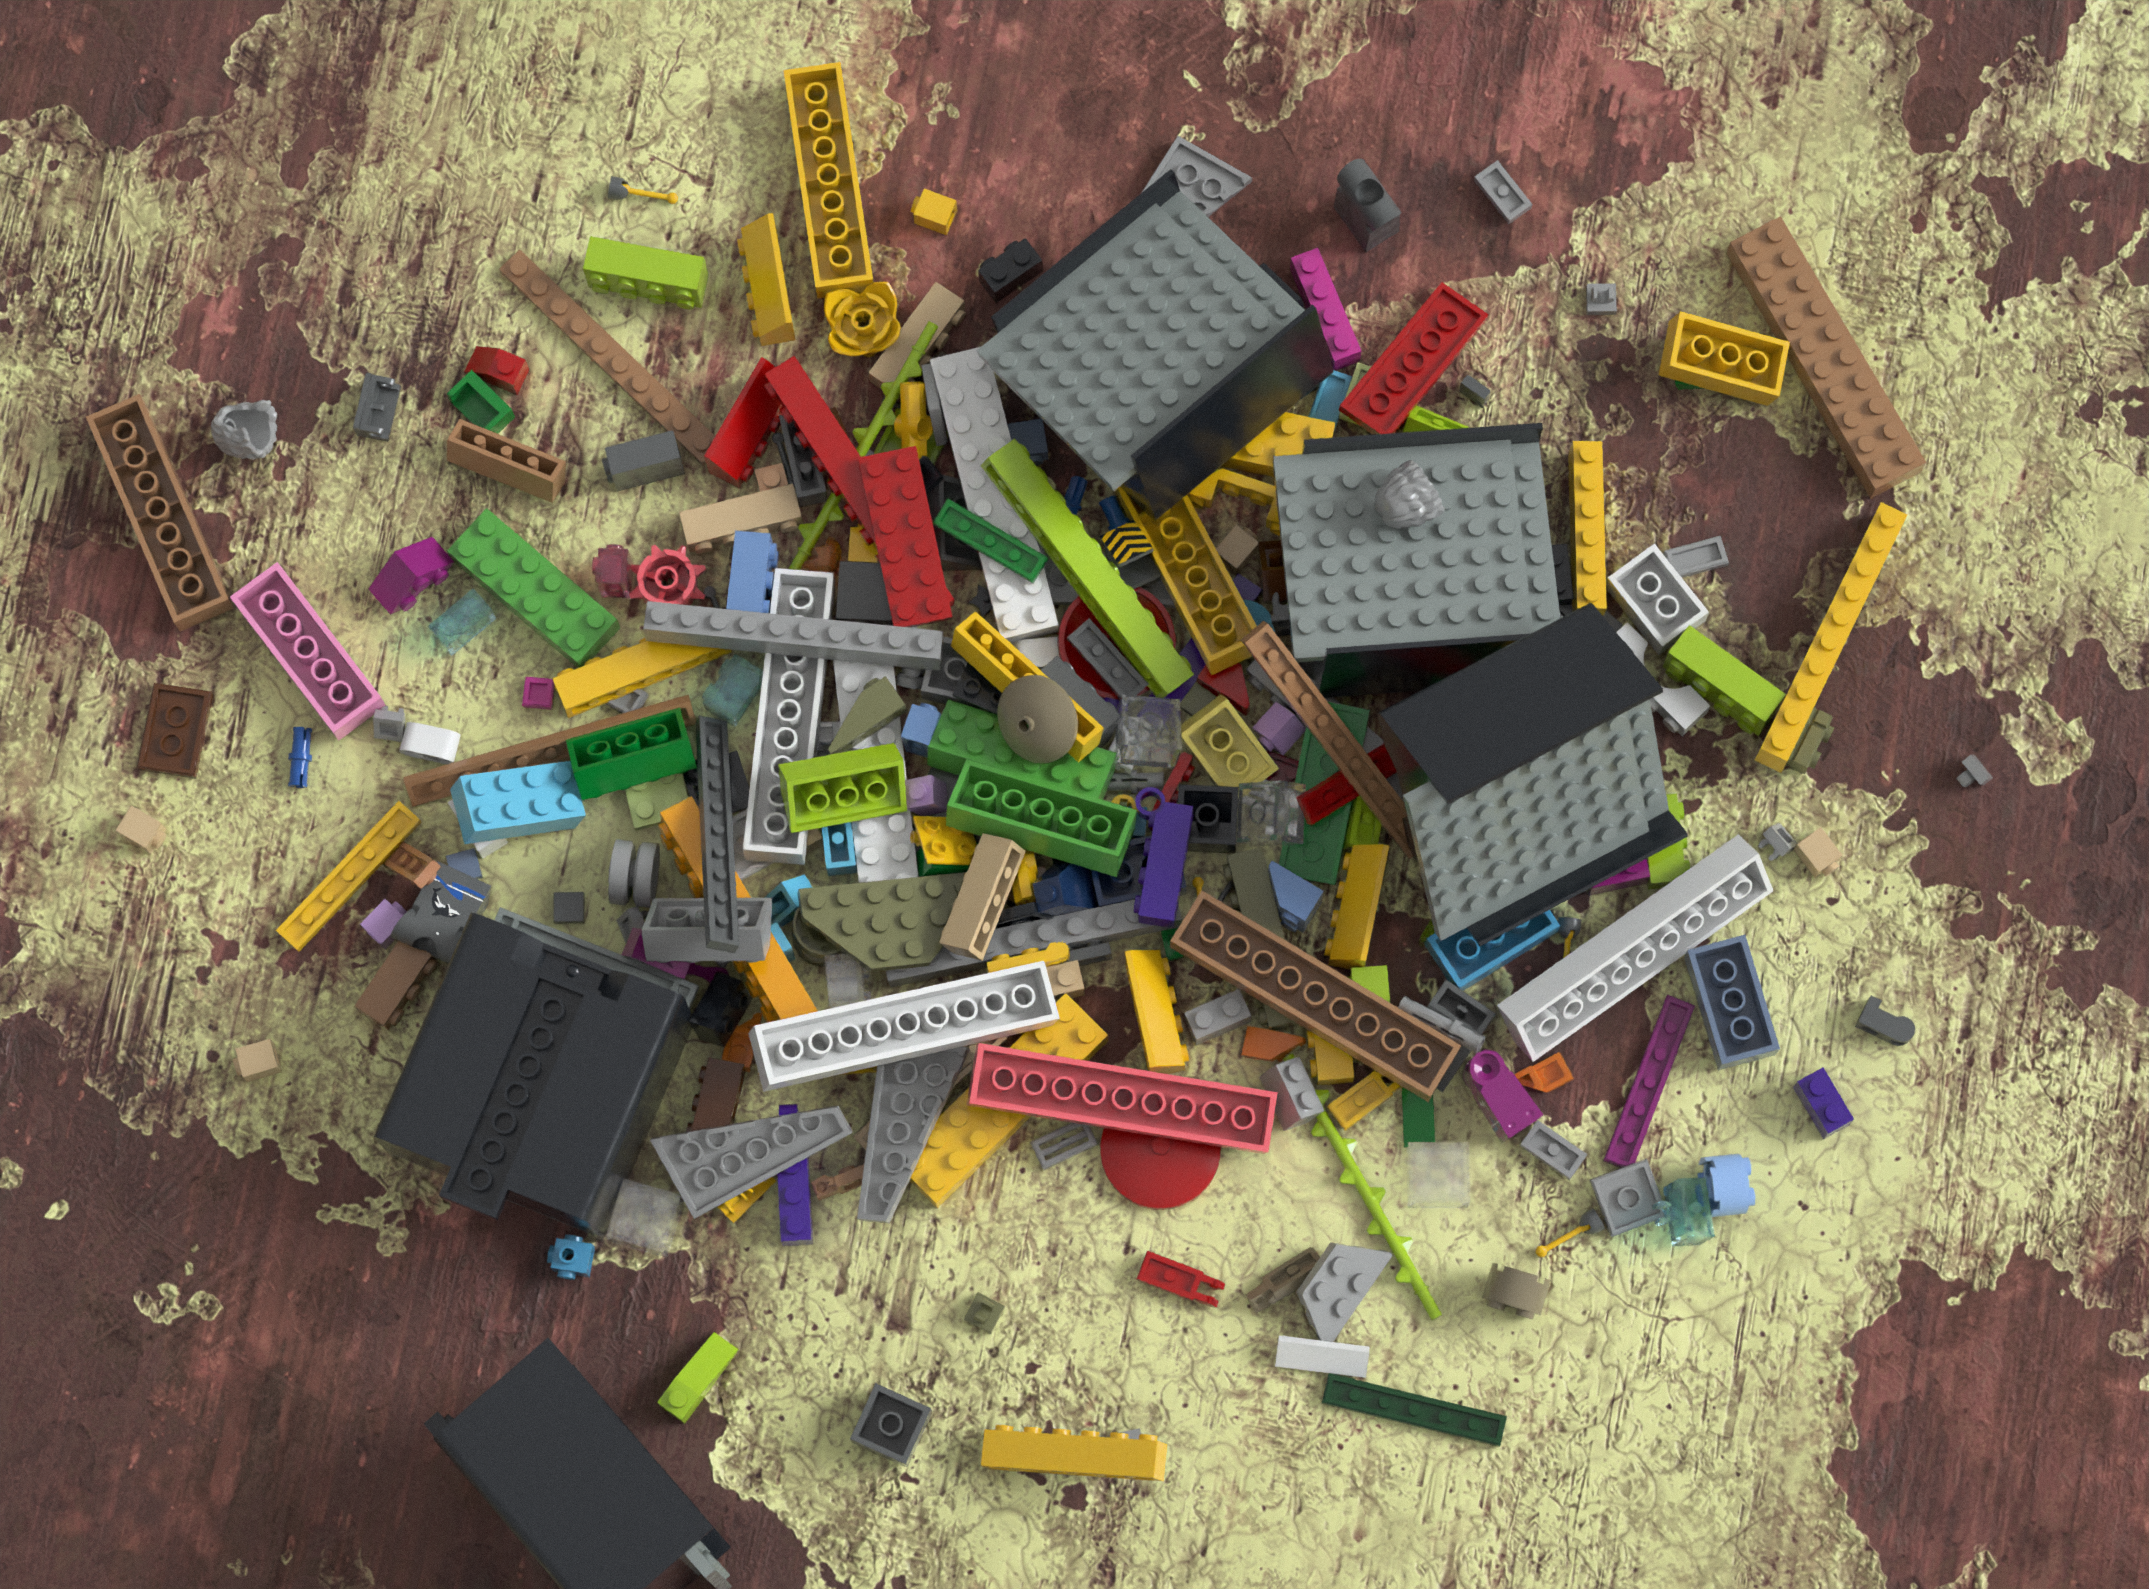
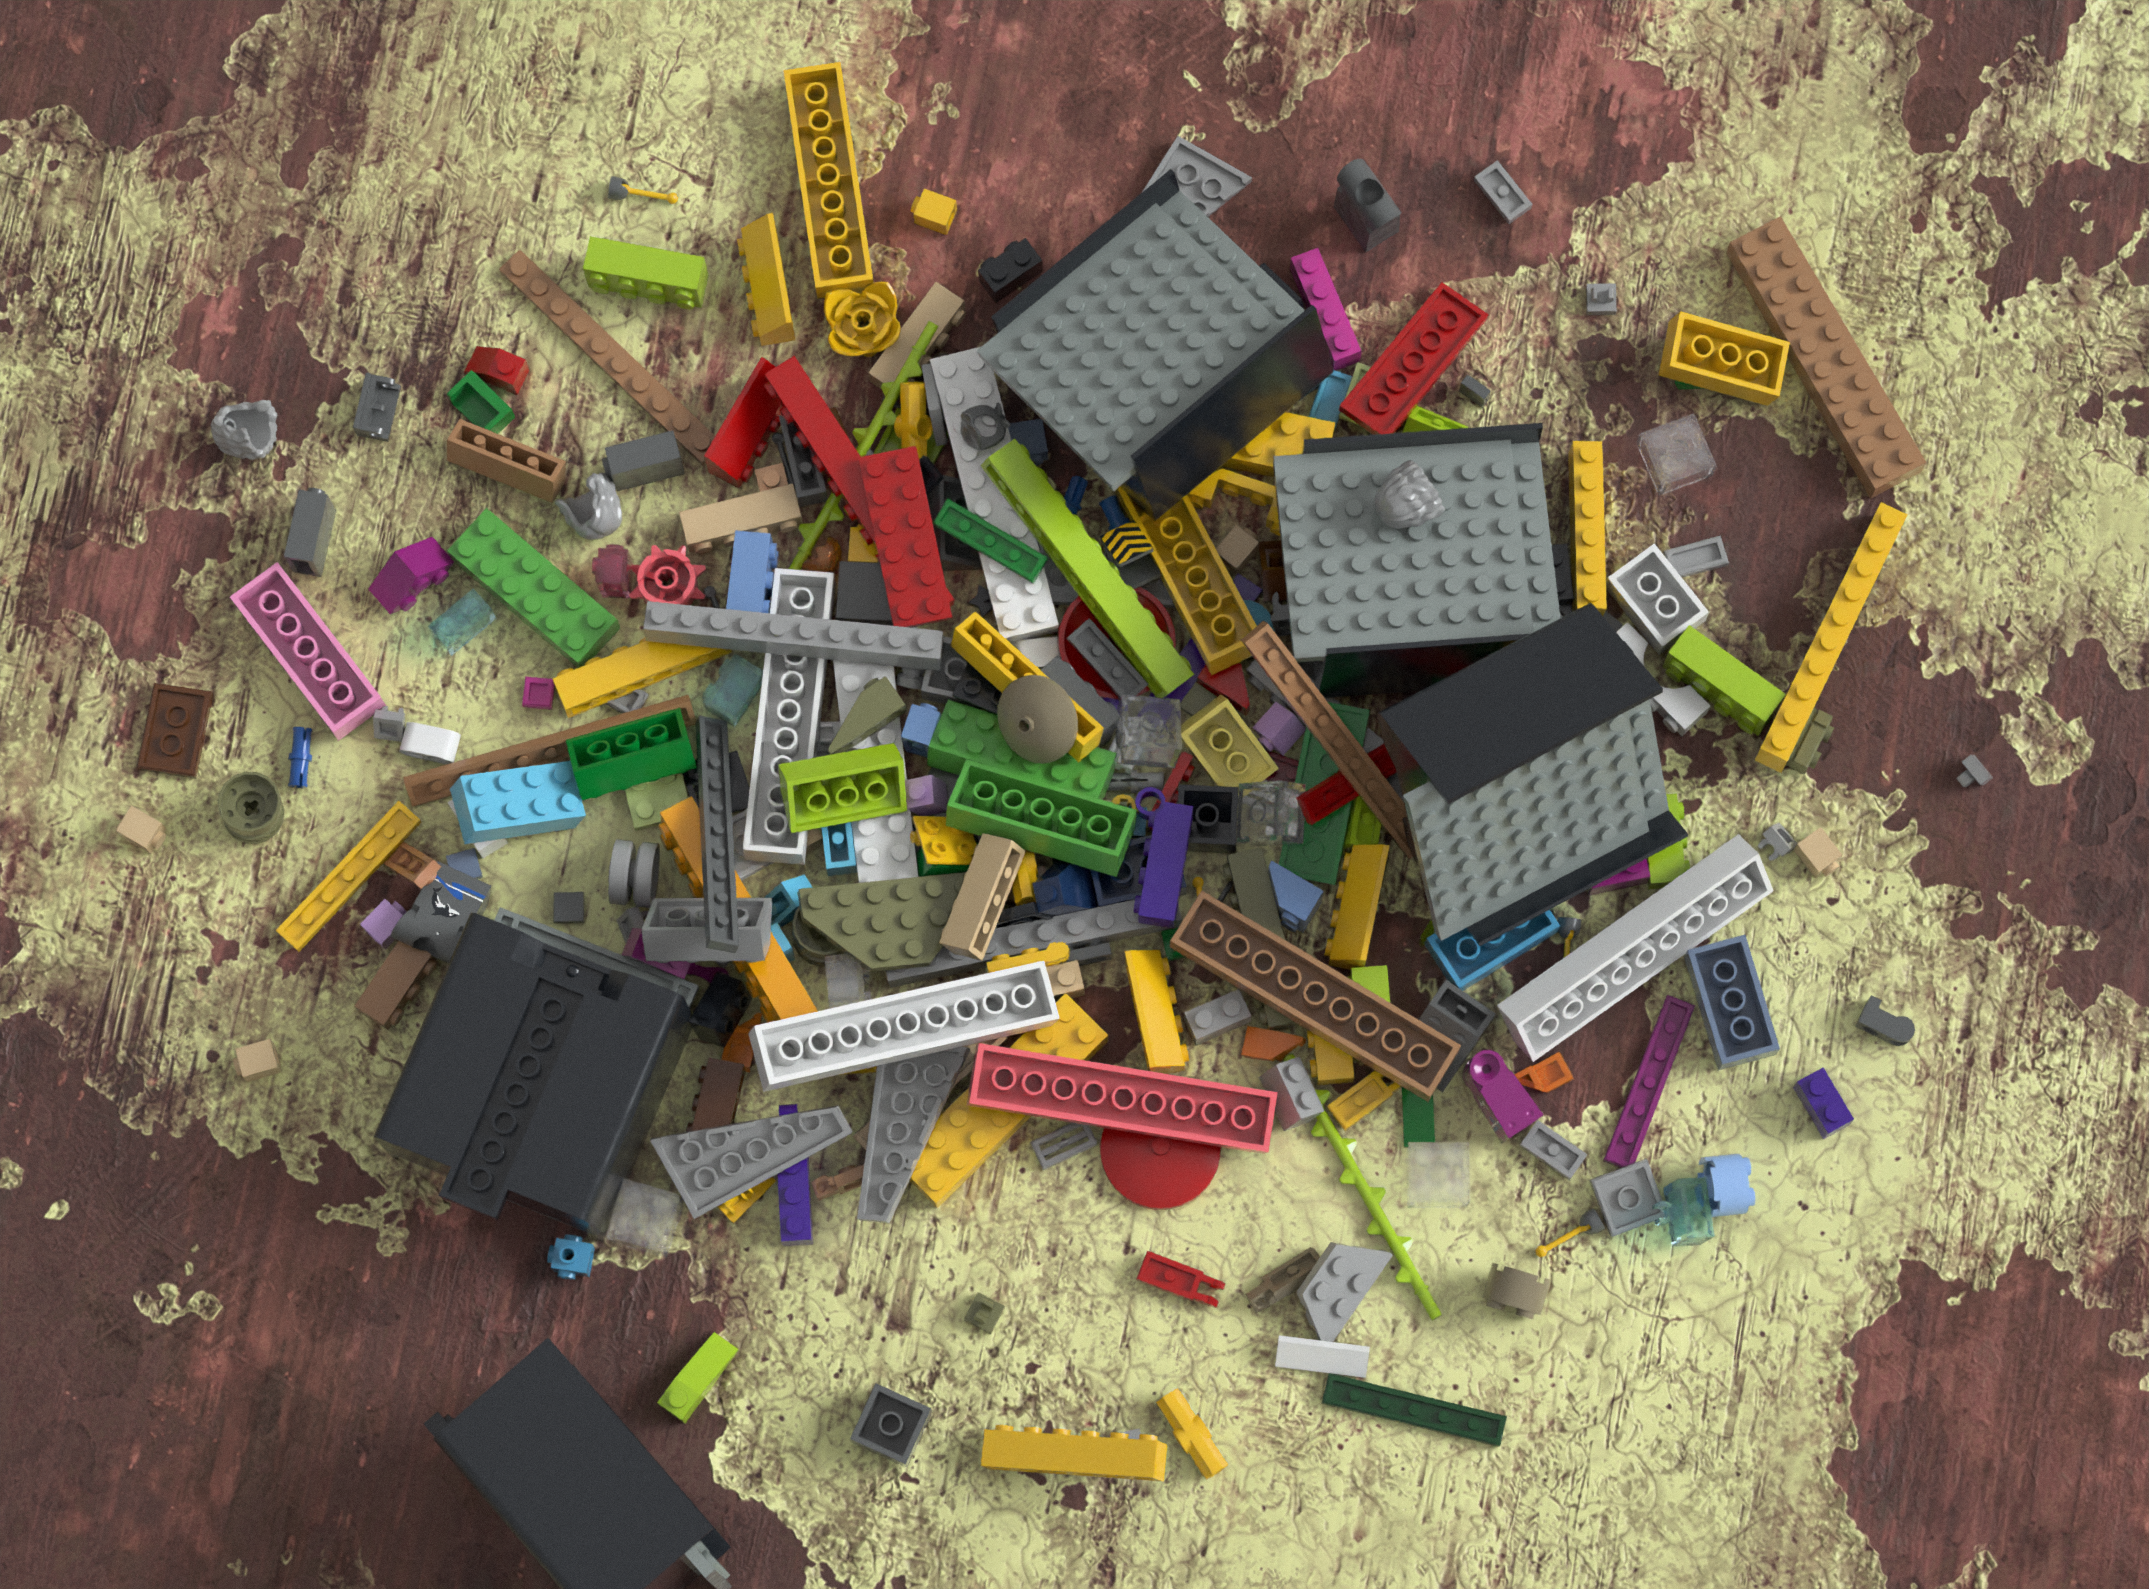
(159, 512): medium nougat brick -> none
(246, 792): none -> olive wheel
(310, 532): none -> dark grey brick
(596, 512): none -> light grey hair
(971, 433): none -> dark grey piece
(1191, 1434): none -> yellow piece
(1447, 1027): light grey pin -> none
(1676, 454): none -> clear brick

